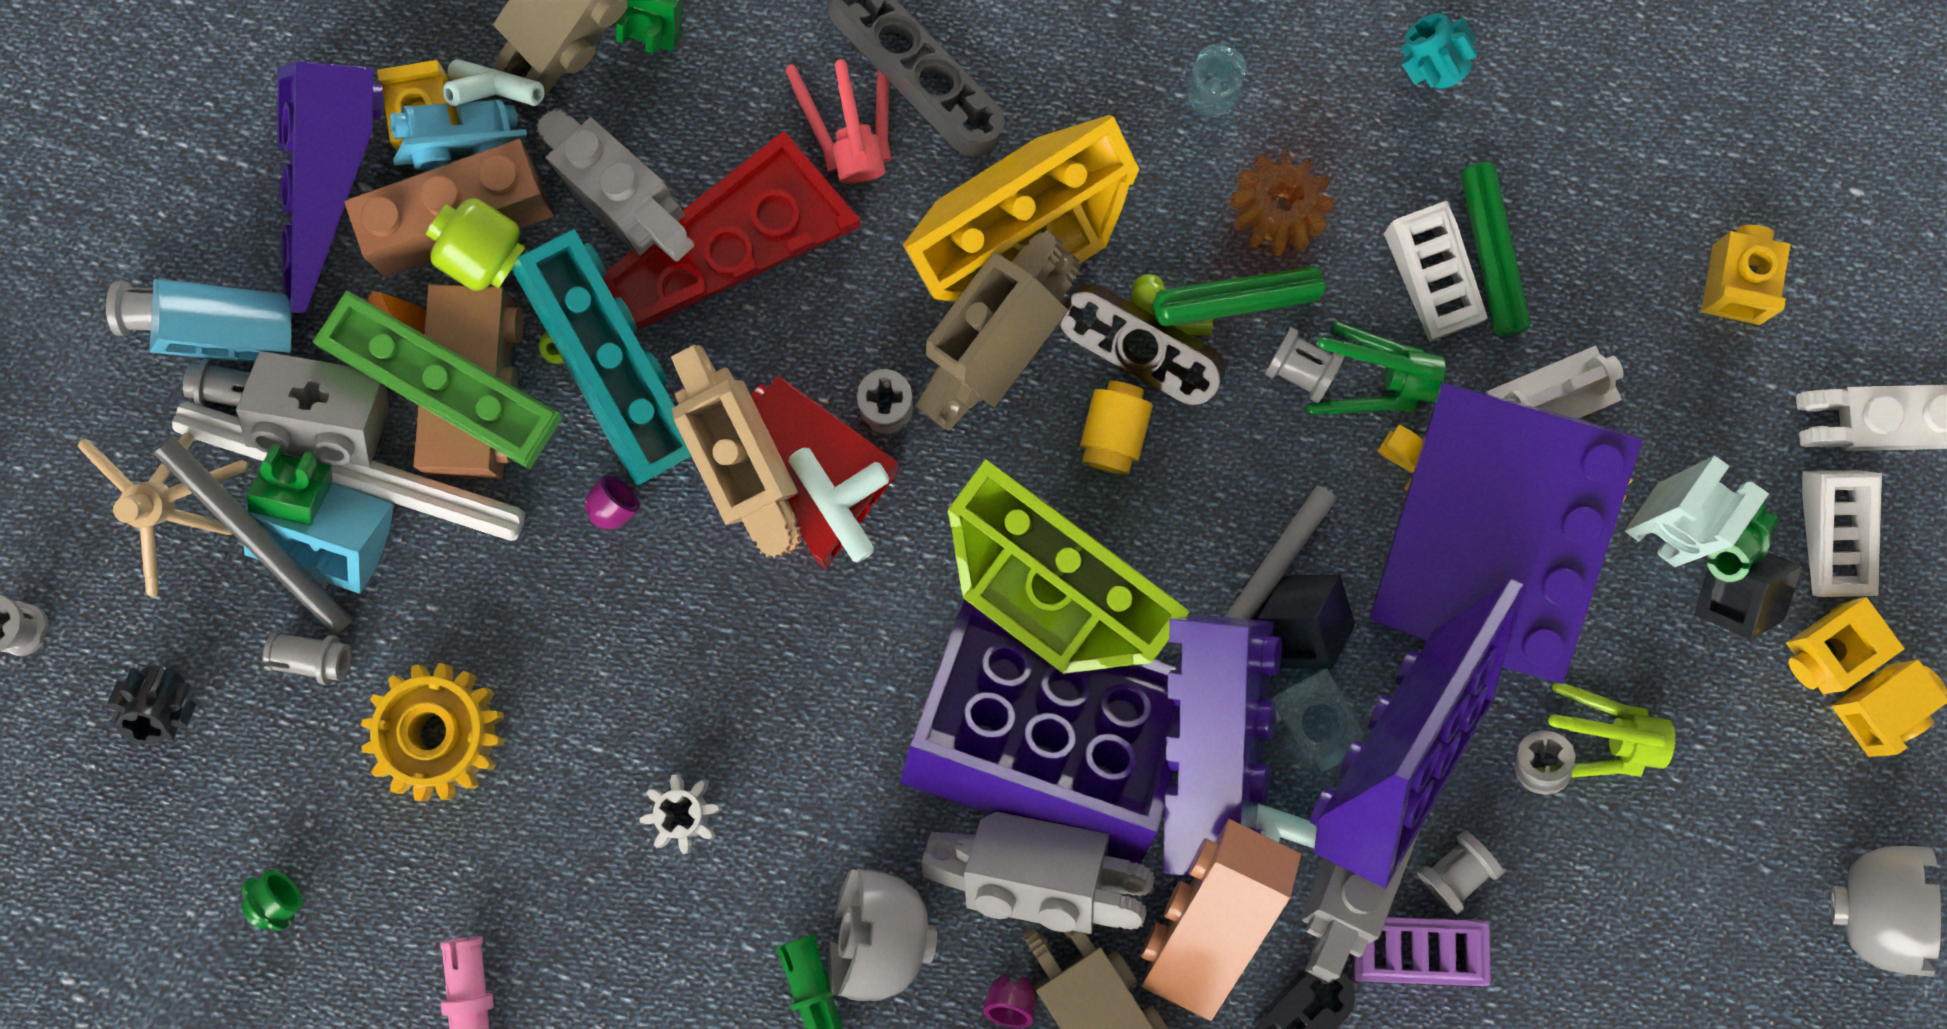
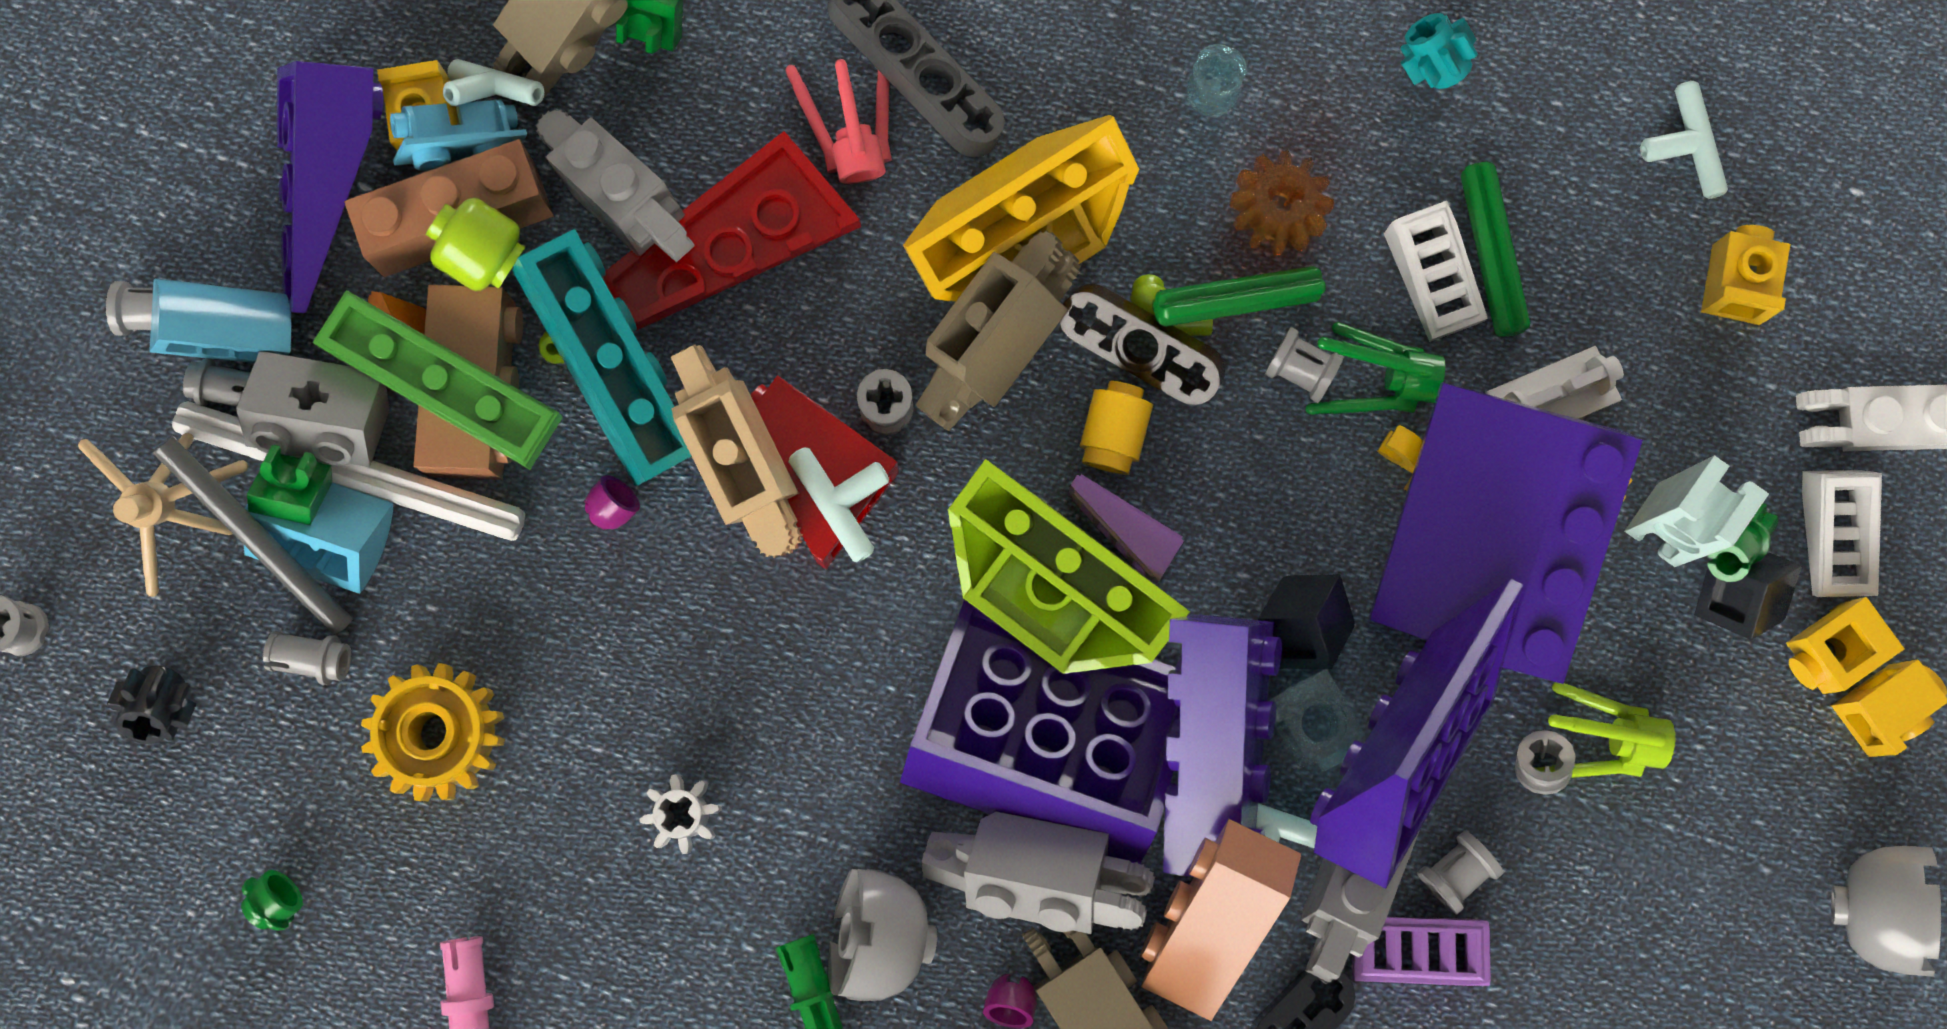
(1133, 533): none -> medium lavender slope
(1282, 554): light grey bar -> none
(1695, 140): none -> light aqua piece

